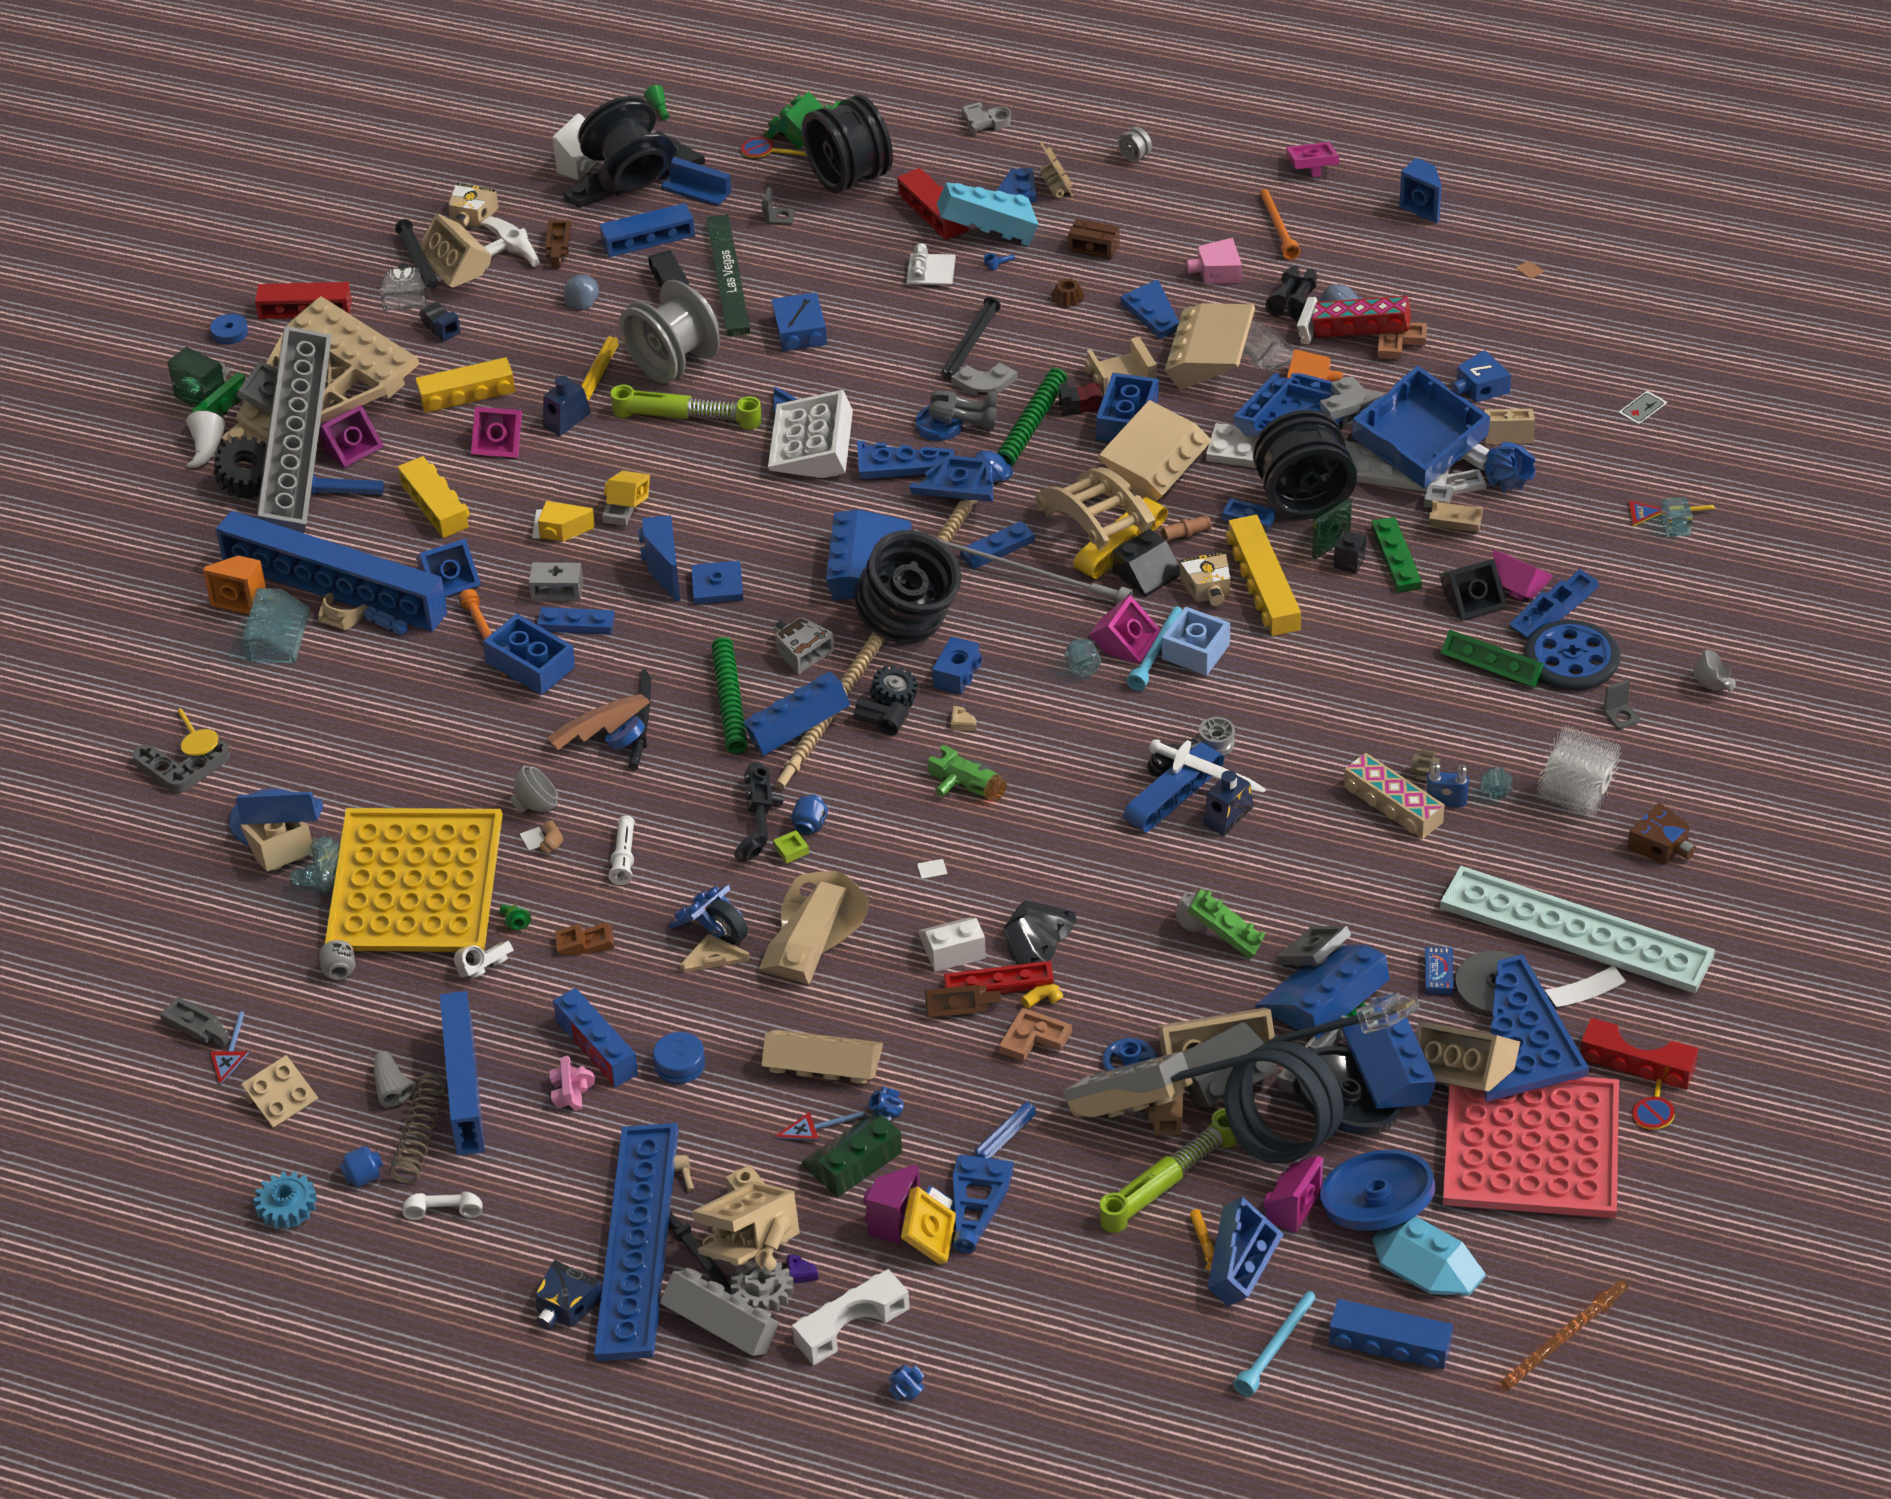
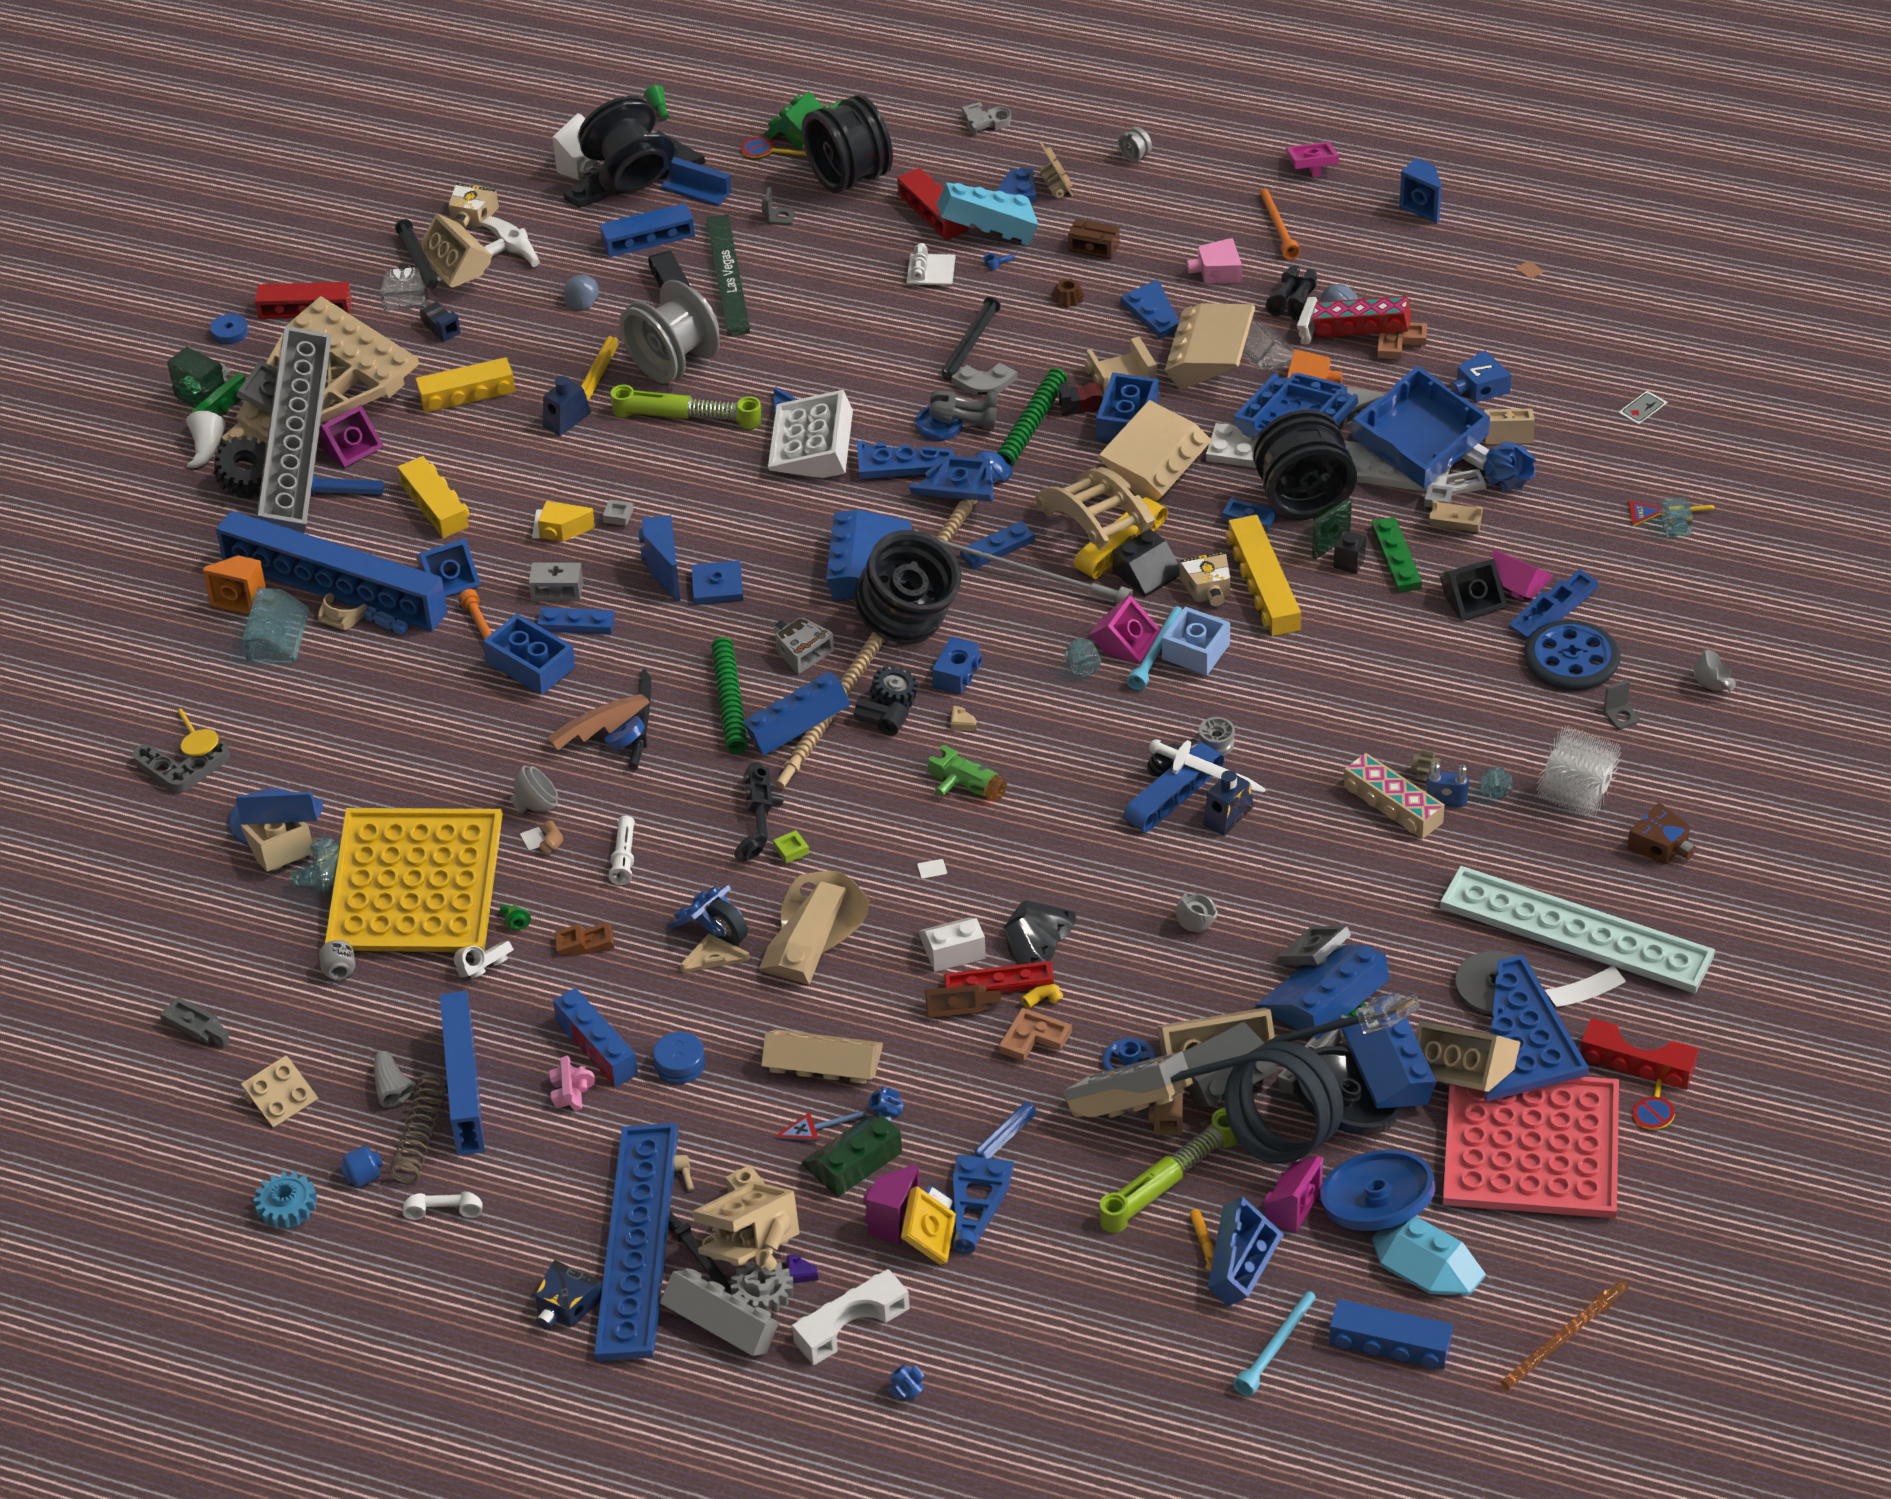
(227, 1061): piece -> none
(496, 432): dark pink slope -> none
(558, 241): reddish brown hinge -> none
(627, 488): yellow brick -> none
(799, 321): blue brick -> none
(809, 814): blue head -> none
(1186, 528): nougat pin -> none
(1225, 923): bright green plate -> none
(1347, 398): light grey plate -> none
(1439, 970): blue tile -> none
(1492, 658): green plate -> none

